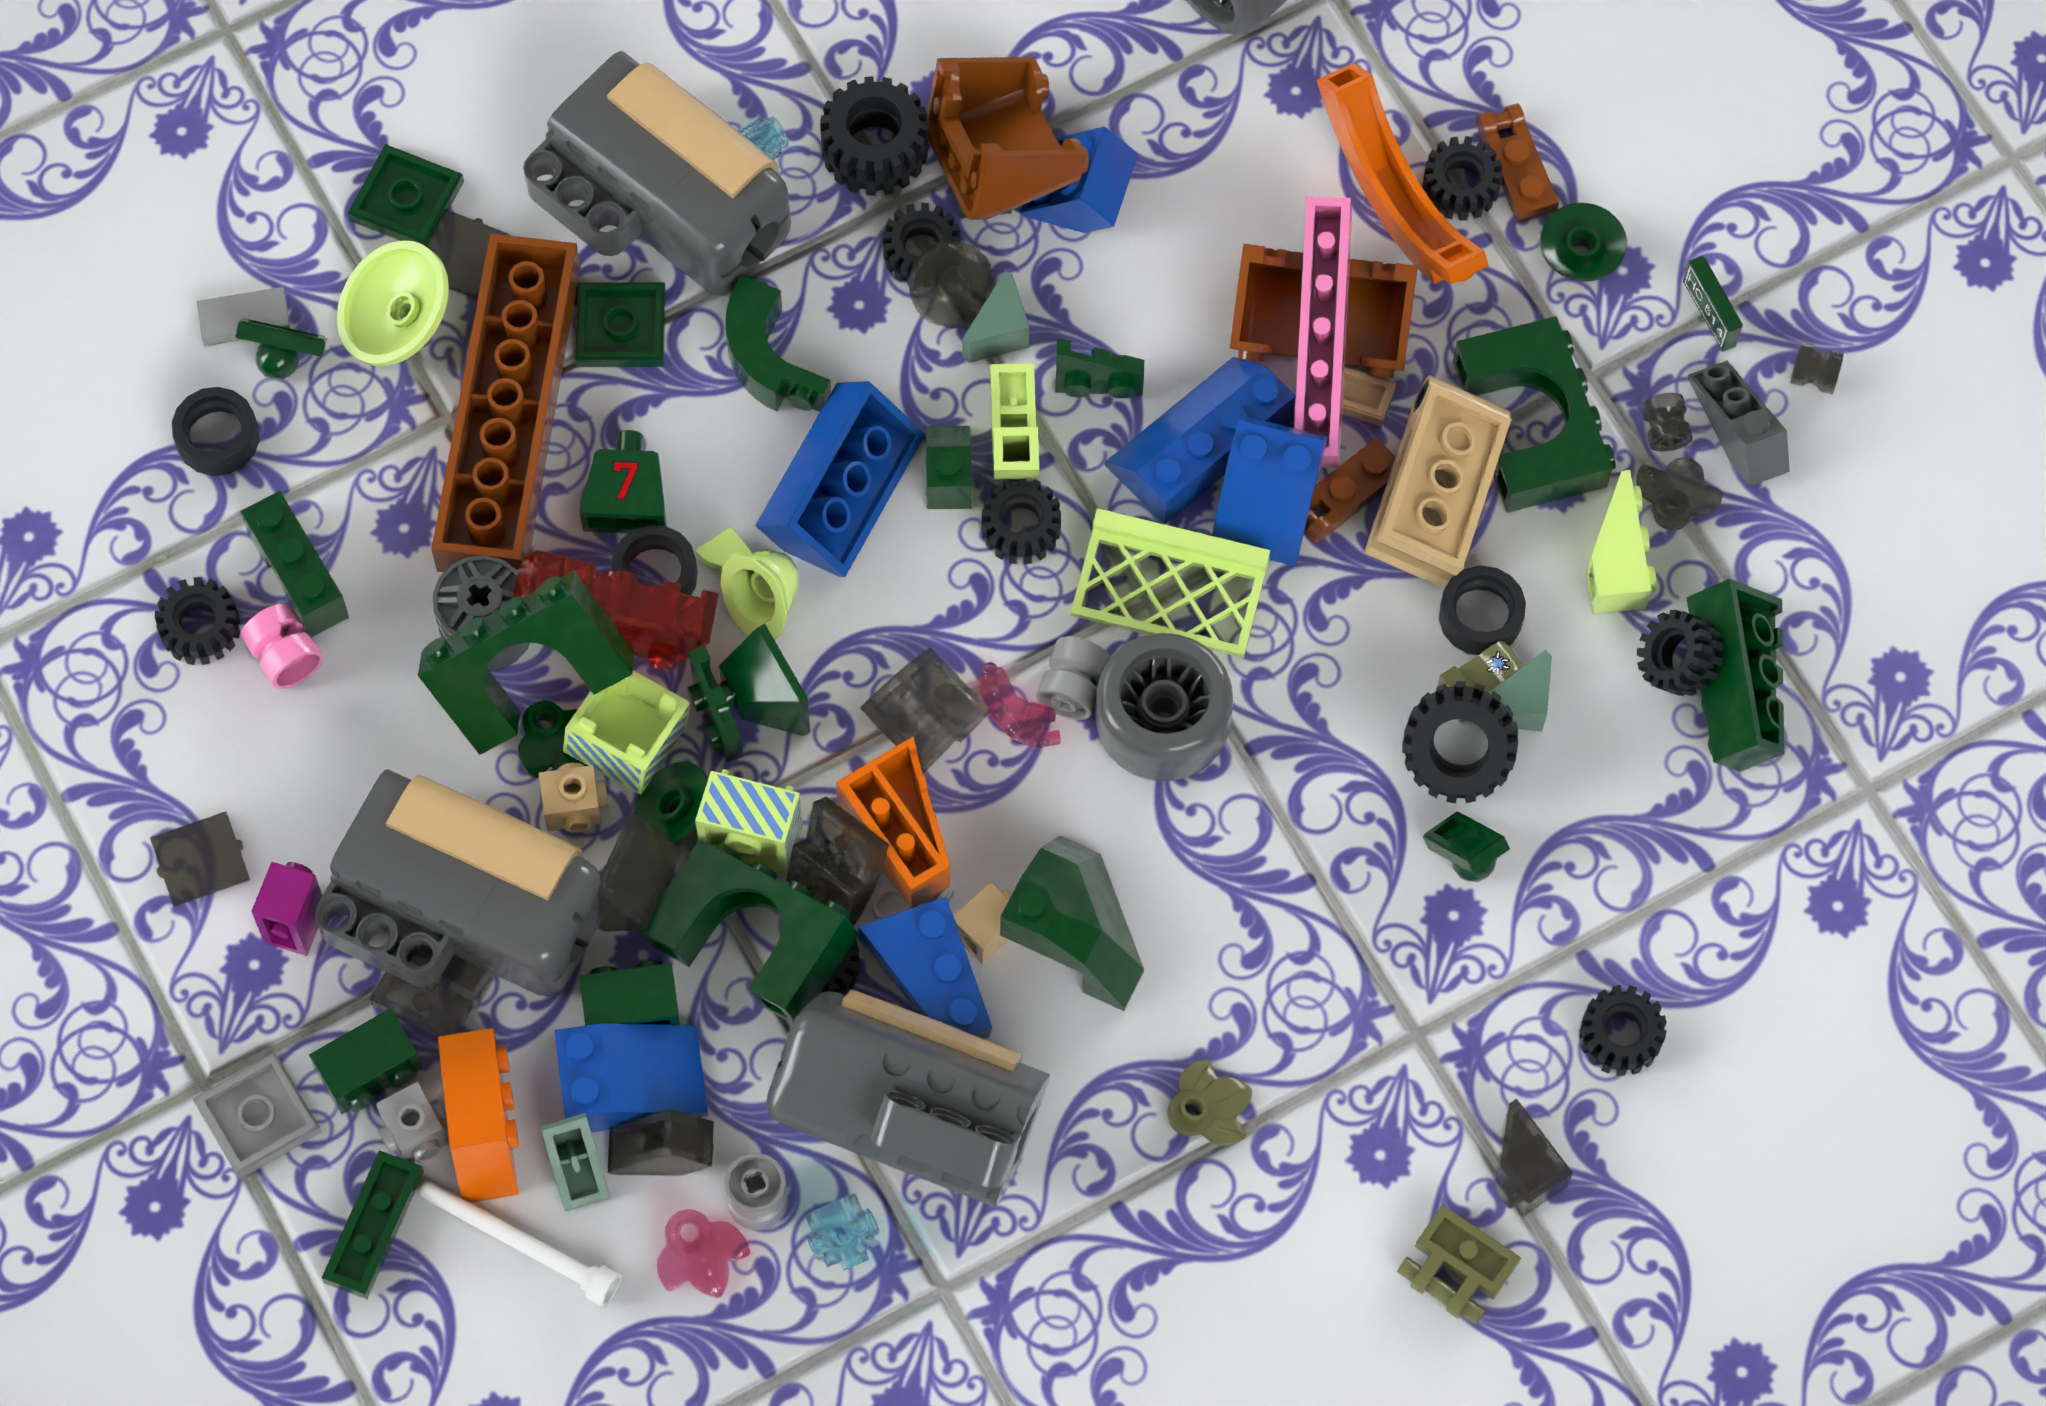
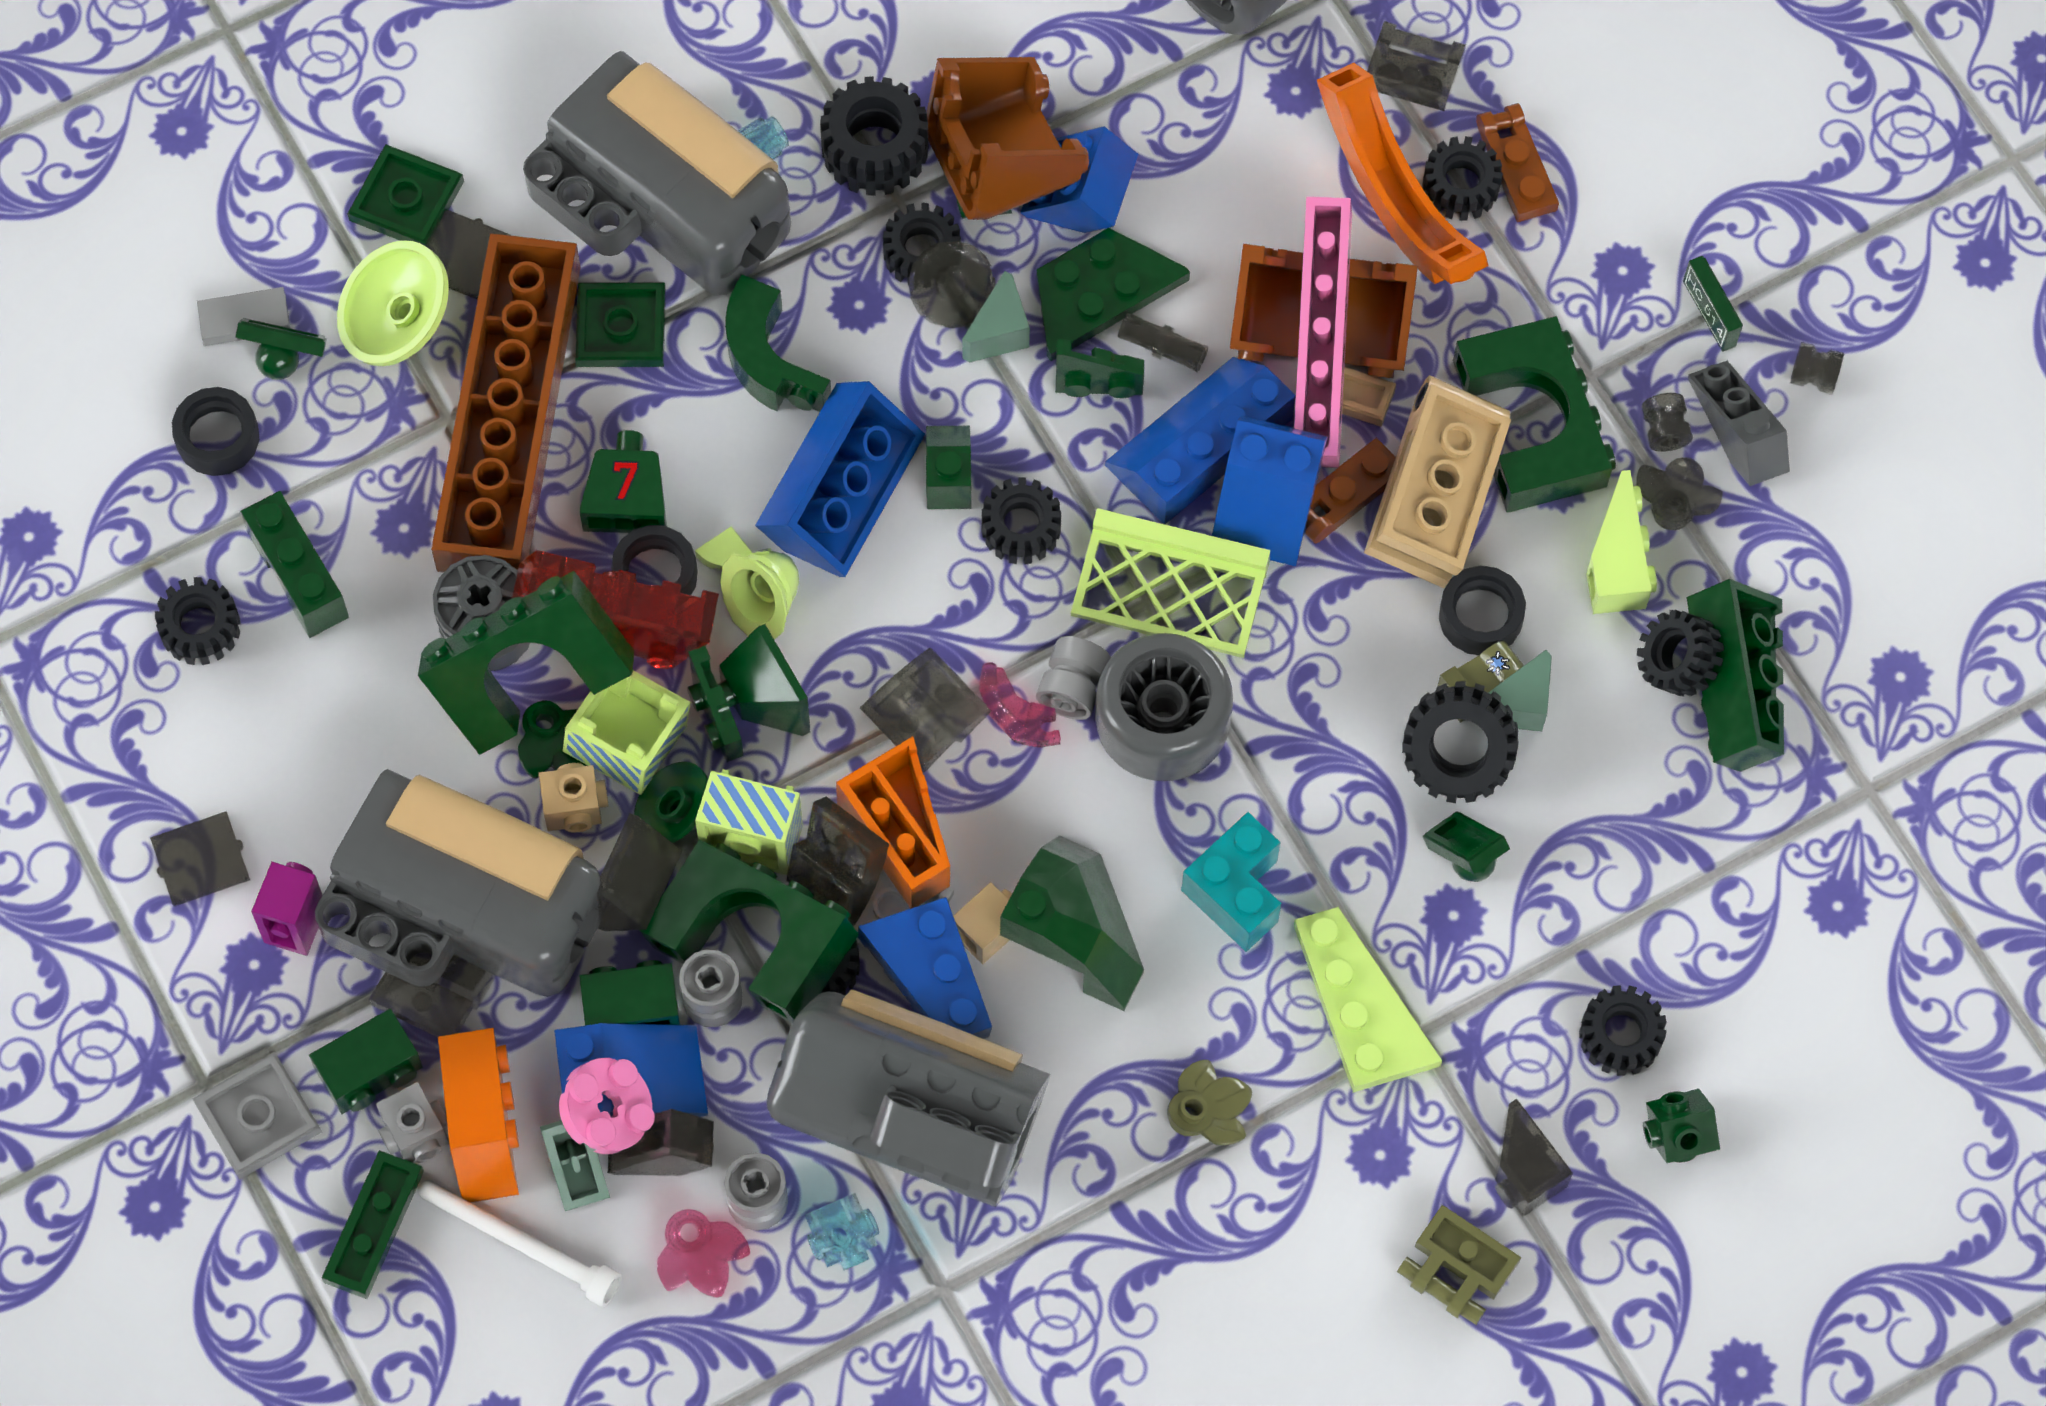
(280, 644): bright pink wheel -> none
(630, 1098): none -> bright pink plate
(711, 999): none -> light grey wheel
(1014, 421): yellowish green arch -> none
(1099, 285): none -> dark green wing
(1162, 341): none -> clear smoke pin
(1227, 885): none -> teal brick
(1364, 1012): none -> yellowish green wing
(1414, 76): none -> clear smoke plate
(1588, 227): dark green dish -> none
(1681, 1126): none -> dark green brick

